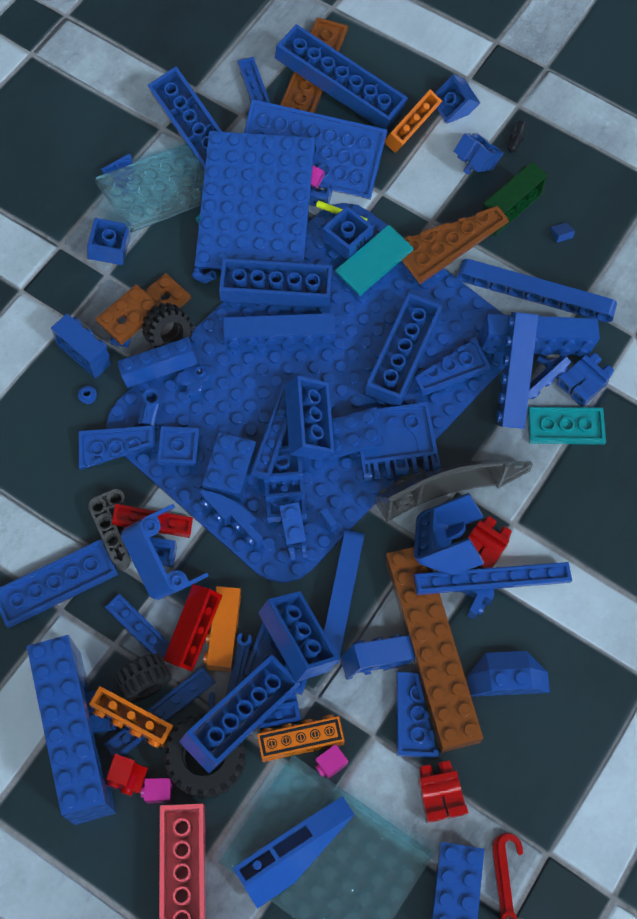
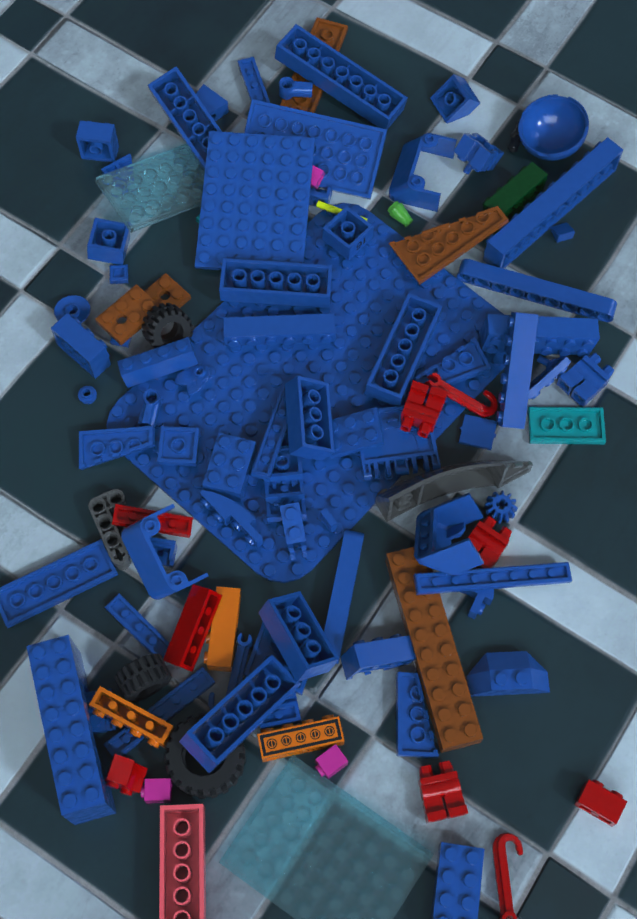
(70, 305): none -> blue dish
(97, 141): none -> blue brick
(119, 274): none -> blue tile
(204, 278): blue arm -> none
(214, 103): none -> blue torso
(289, 88): none -> blue piece
(290, 855): blue wedge -> none
(374, 260): teal tile -> none
(400, 213): none -> bright green cone
(409, 188): none -> blue windscreen
(412, 121): orange brick -> none
(422, 416): none -> red hips
(462, 398): none -> red piece
(477, 432): none -> blue piece
(500, 514): none -> blue gear
(552, 204): none -> blue brick
(553, 127): none -> blue piece
(601, 802): none -> red brick

